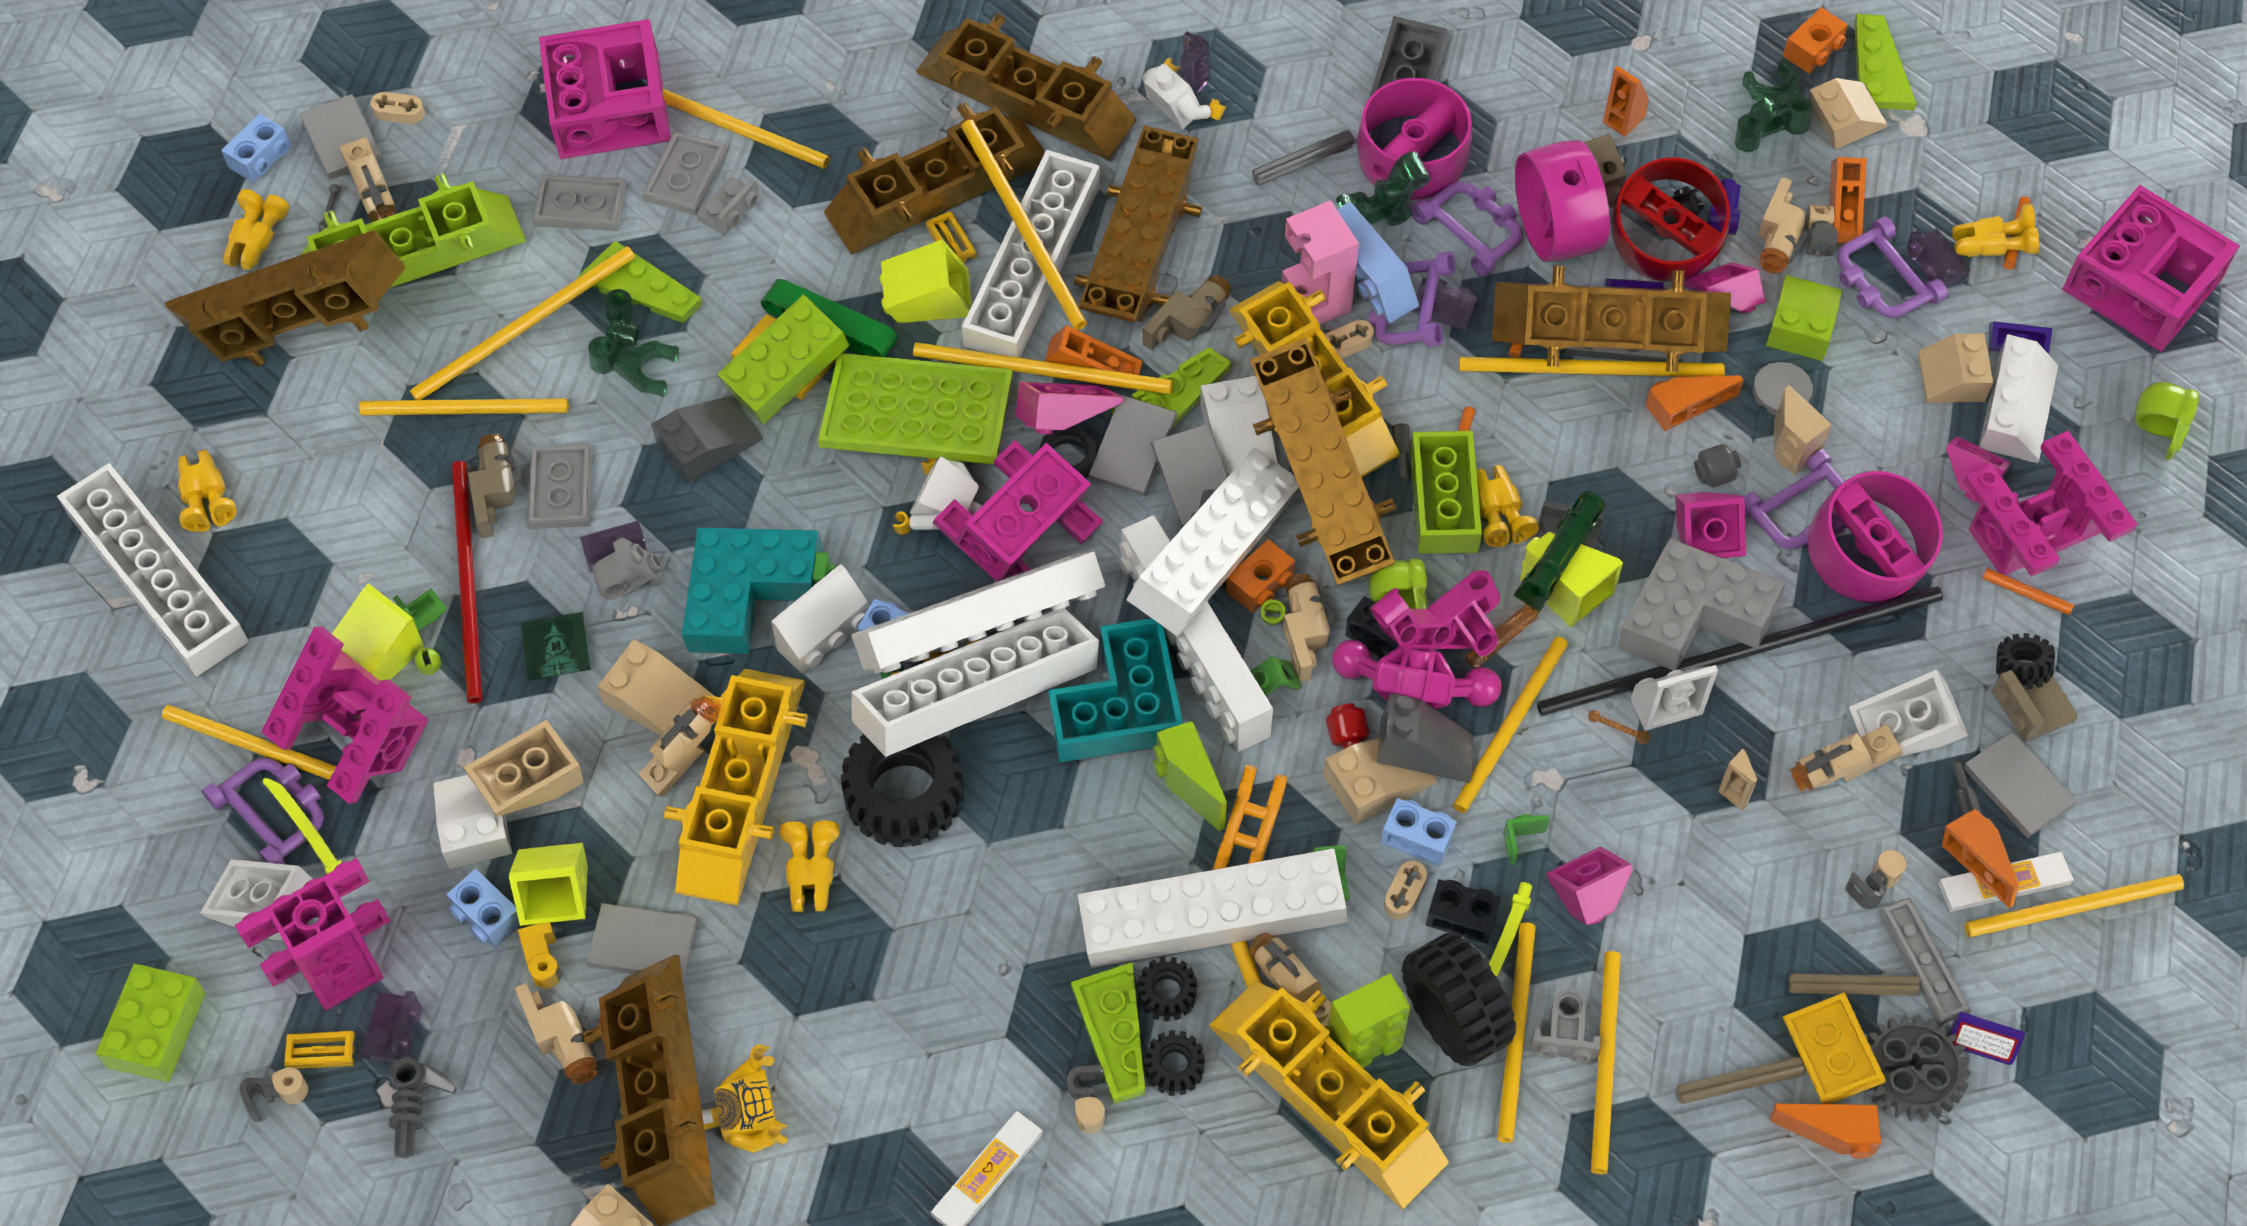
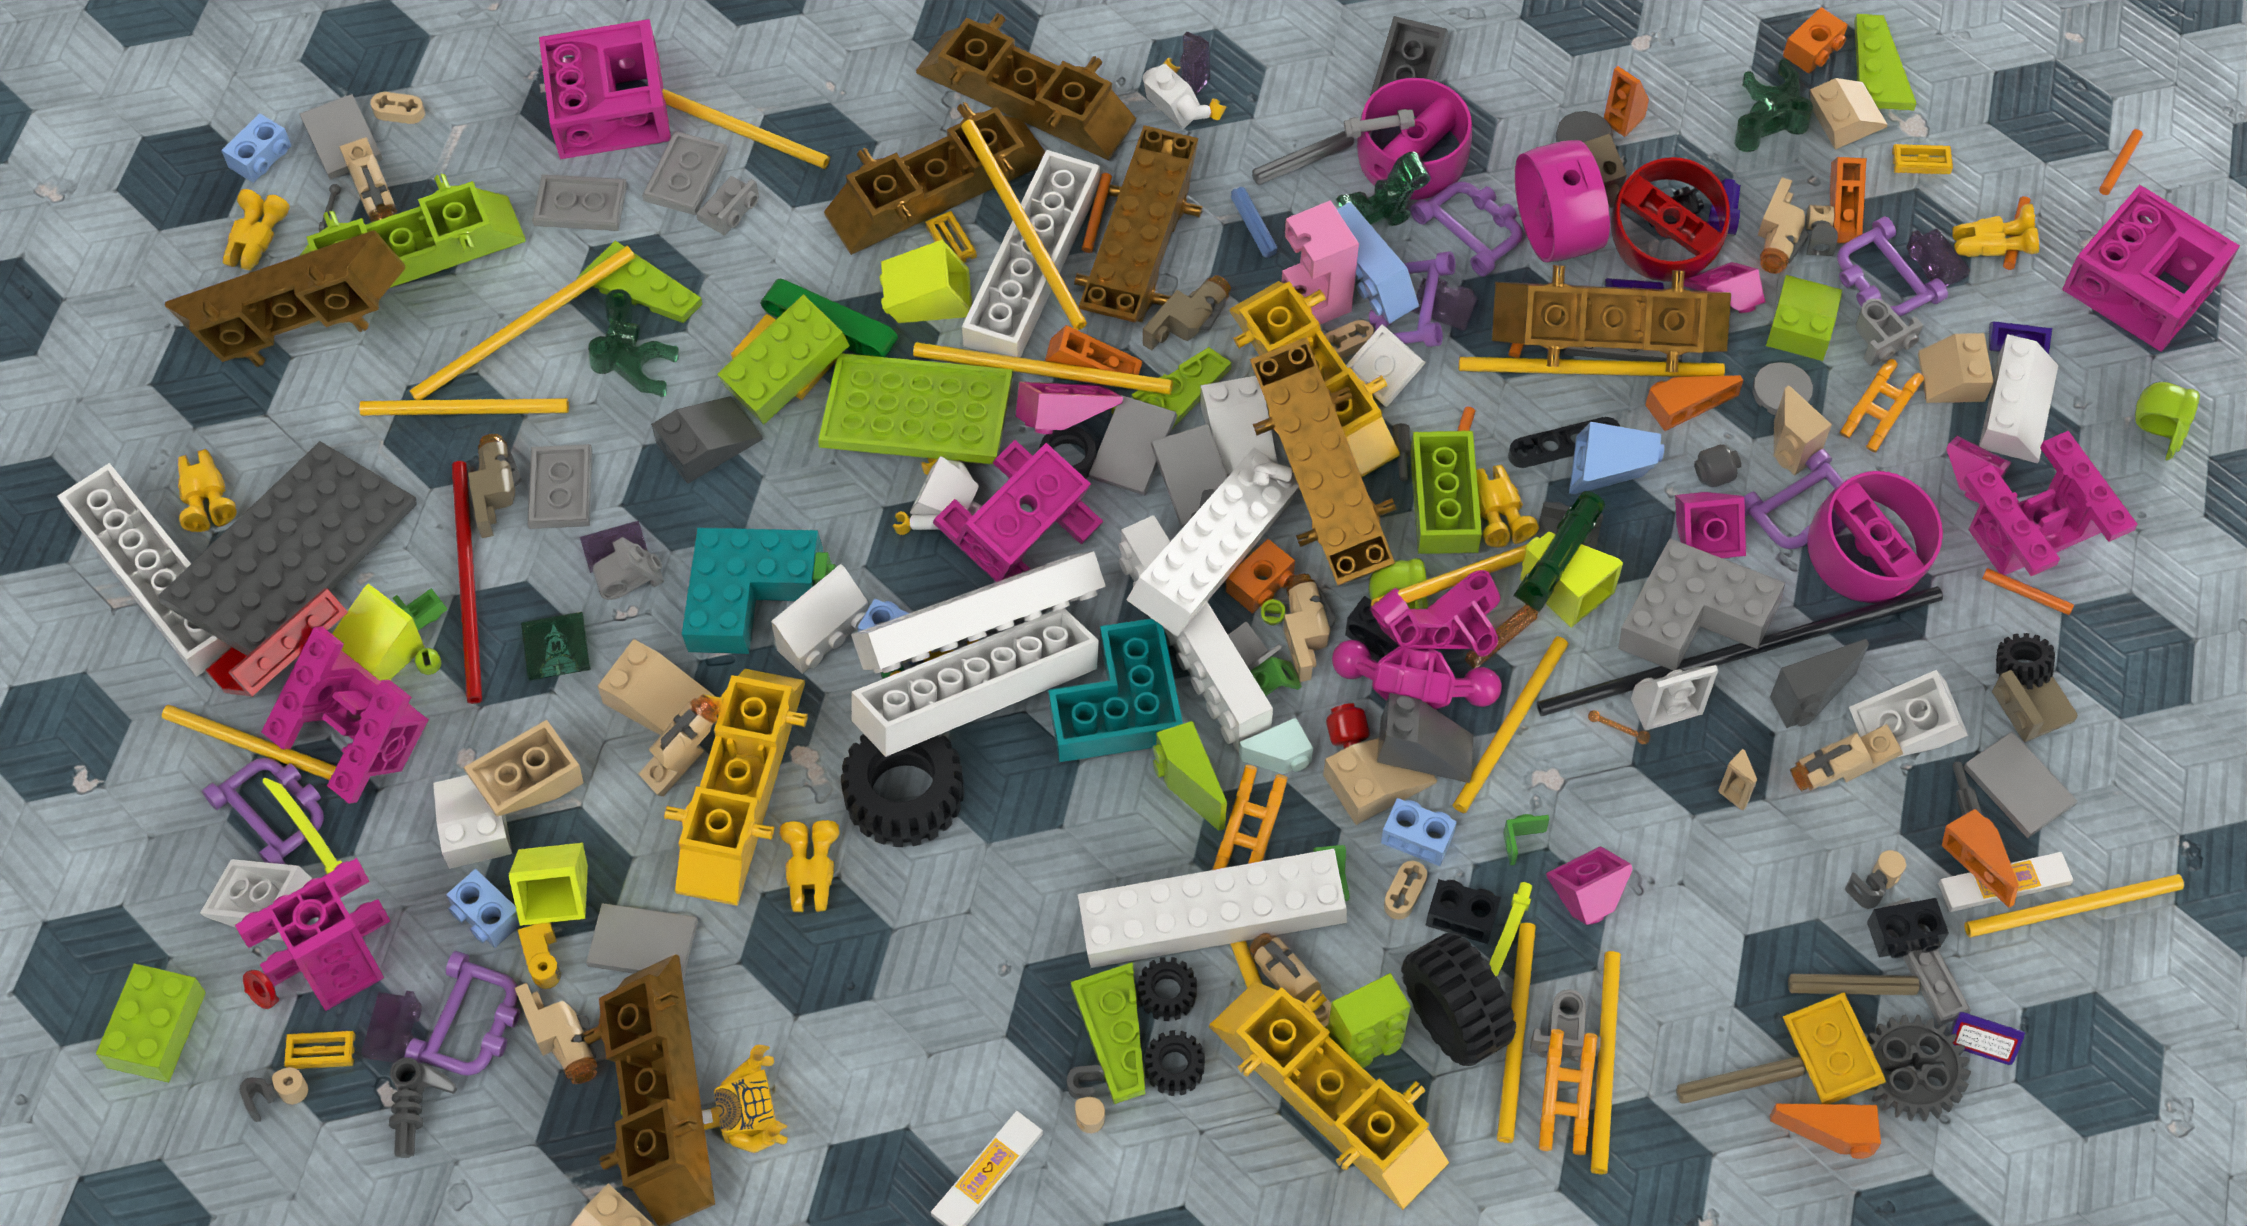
(248, 674): none -> panel
(253, 982): none -> red piece
(287, 548): none -> dark grey plate
(493, 1042): none -> medium lavender bar
(1096, 213): none -> orange bar
(1250, 646): none -> light grey bracket
(1254, 222): none -> medium blue axle
(1271, 470): none -> white arm
(1278, 748): none -> light aqua slope
(1388, 357): none -> white tile
(1403, 119): none -> light grey bar
(1453, 577): none -> yellow piece
(1560, 436): none -> black beam
(1582, 126): none -> dark grey tile
(1584, 1079): none -> light orange piece
(1612, 455): none -> light blue slope
(1811, 684): none -> dark grey slope
(1885, 331): none -> light grey pin
(1886, 418): none -> light orange piece
(1904, 921): none -> black brick
(1922, 163): none -> yellow tile
(2120, 162): none -> orange bar

